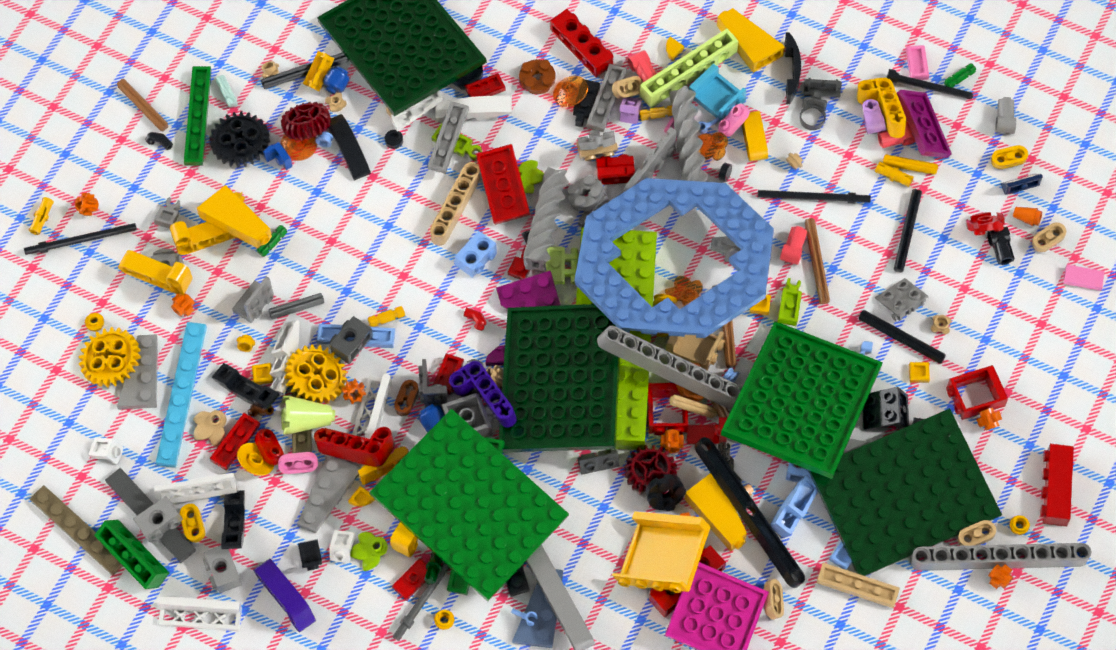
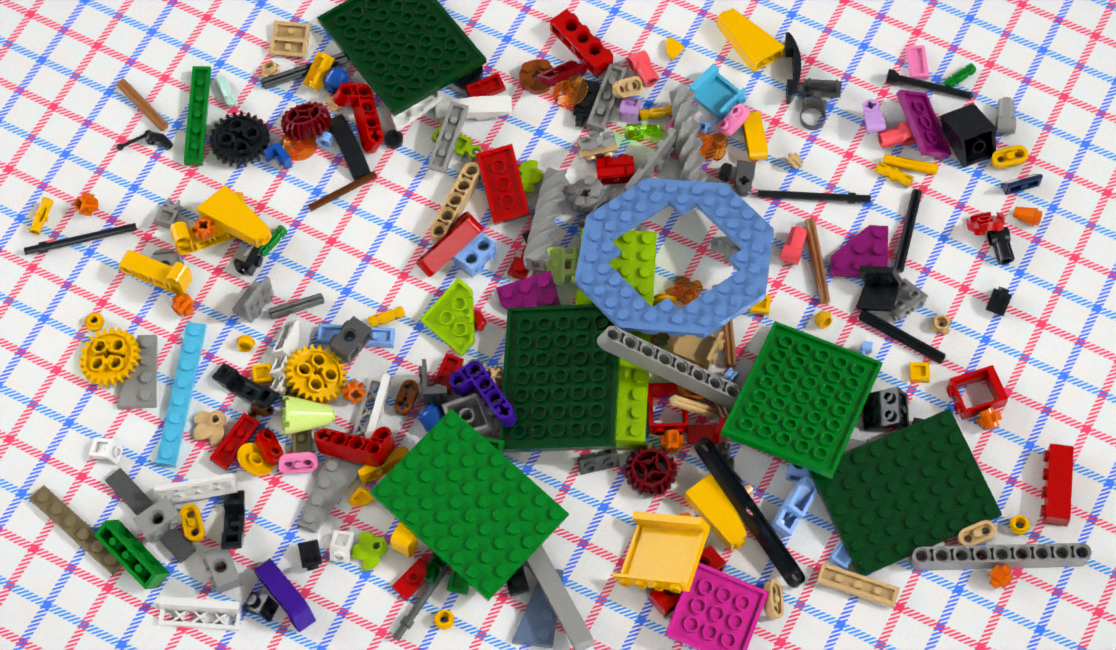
(120, 146): none -> black hinge
(204, 229): none -> orange gear
(250, 265): none -> black bracket
(261, 605): none -> black bracket
(290, 39): none -> tan slope
(340, 192): none -> reddish brown bar
(361, 99): none -> red beam
(450, 244): none -> beam
(453, 317): none -> lime plate
(496, 357): magenta tile -> none
(525, 616): light blue hand -> none
(561, 73): none -> dark red plate
(637, 131): none -> clear neon green slope
(671, 498): black plate -> none
(688, 68): yellowish green brick -> none
(744, 177): none -> dark grey piece
(790, 304): lime plate -> none
(823, 319): none -> yellow plate
(865, 249): none -> magenta plate
(879, 288): none -> black bracket
(884, 92): yellow beam -> none
(969, 134): none -> black slope
(999, 301): none -> black bracket
(1048, 238): tan plate -> none
(1083, 277): bright pink tile -> none

